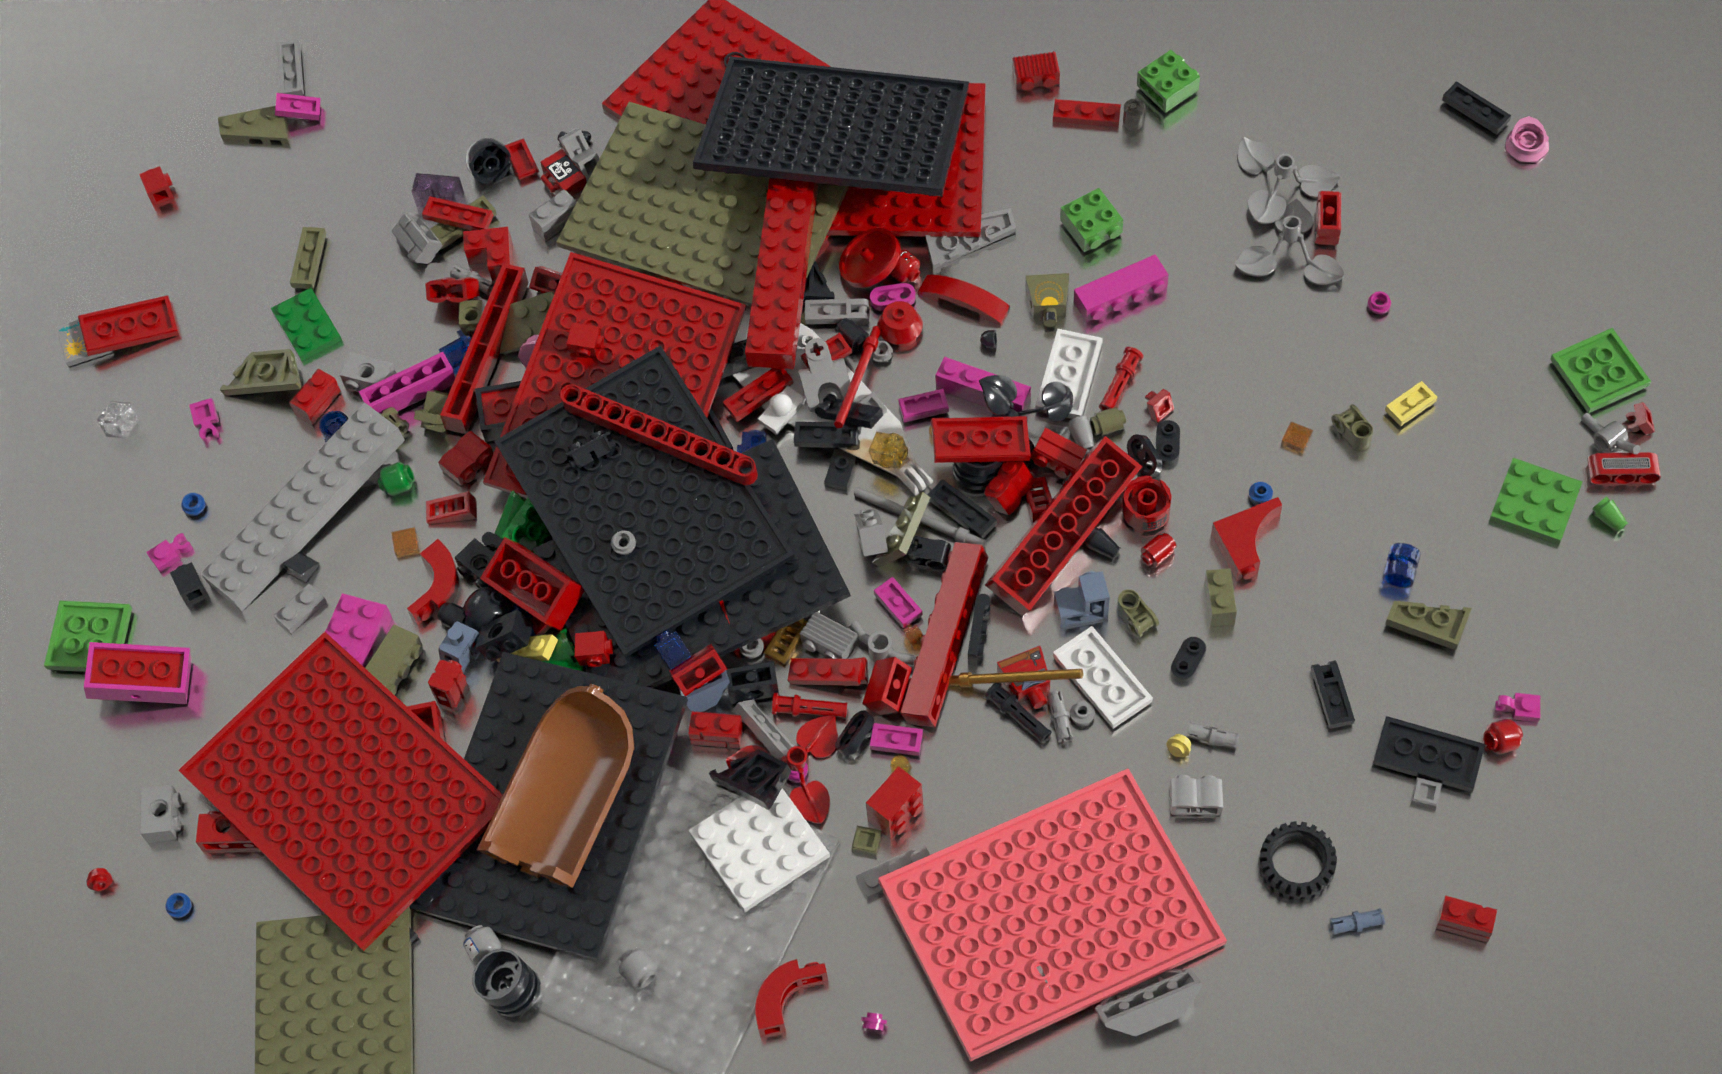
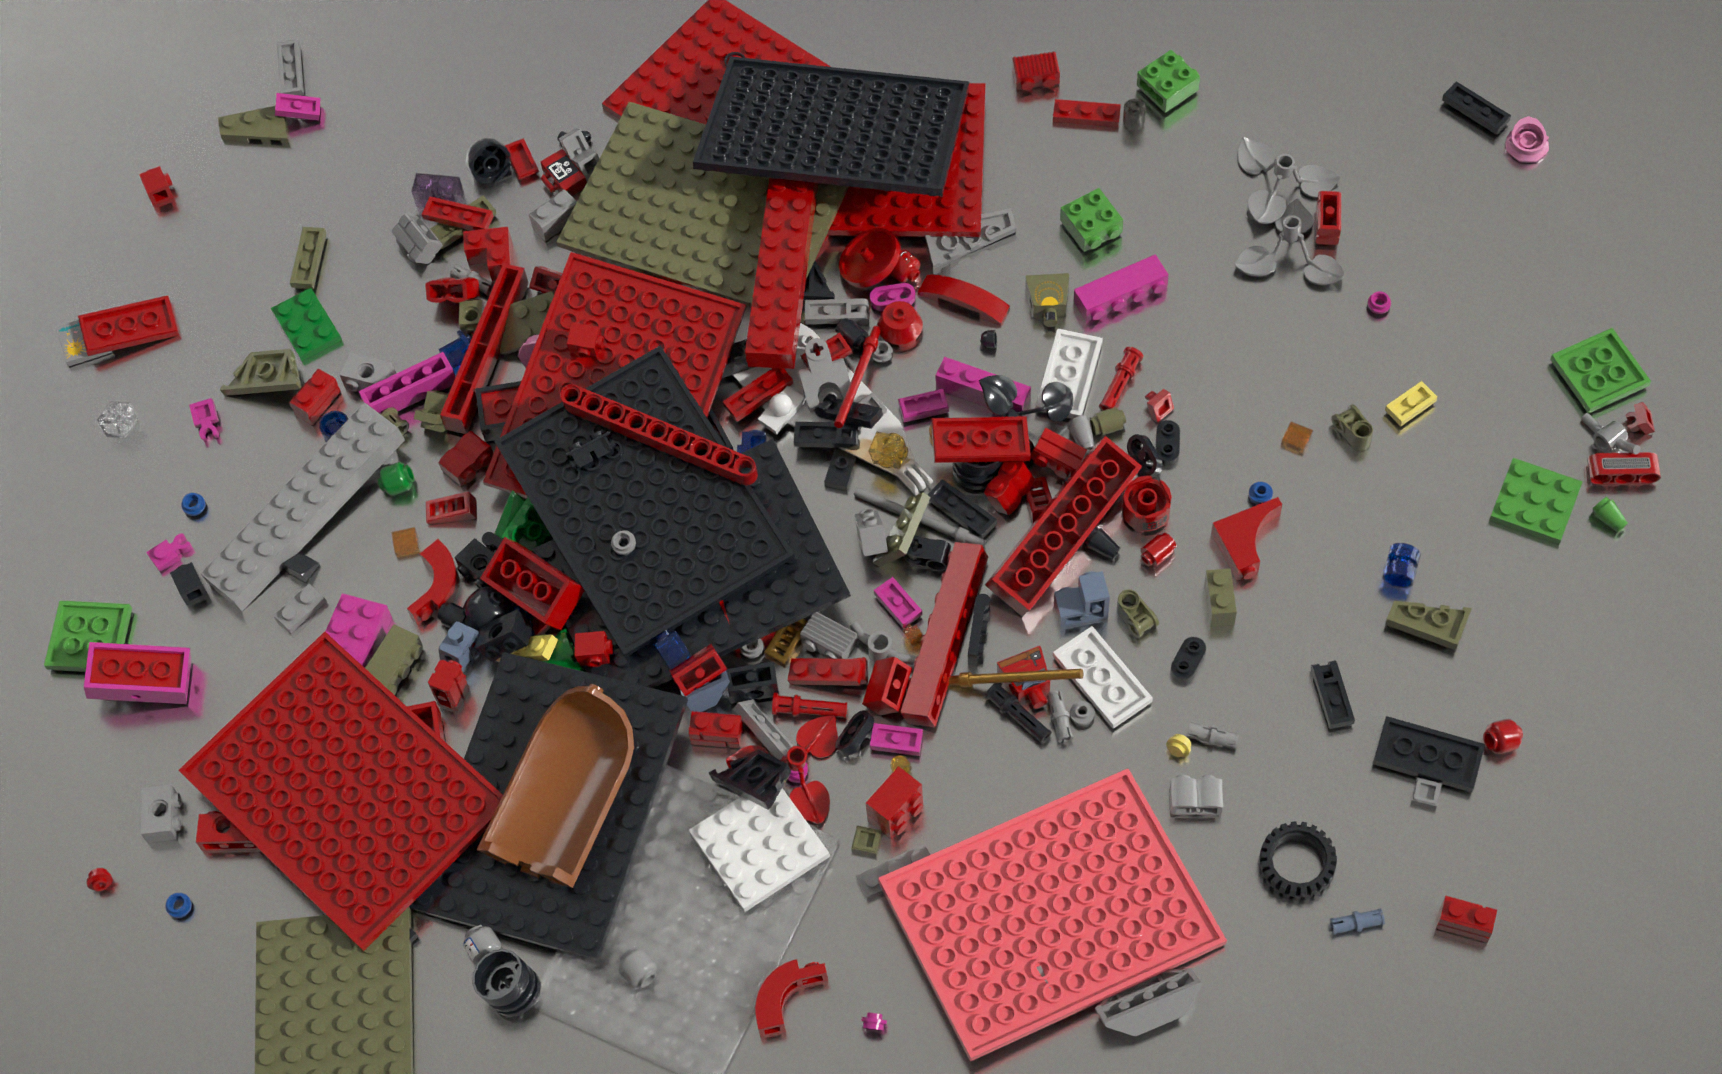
(1523, 706): dark pink plate -> none

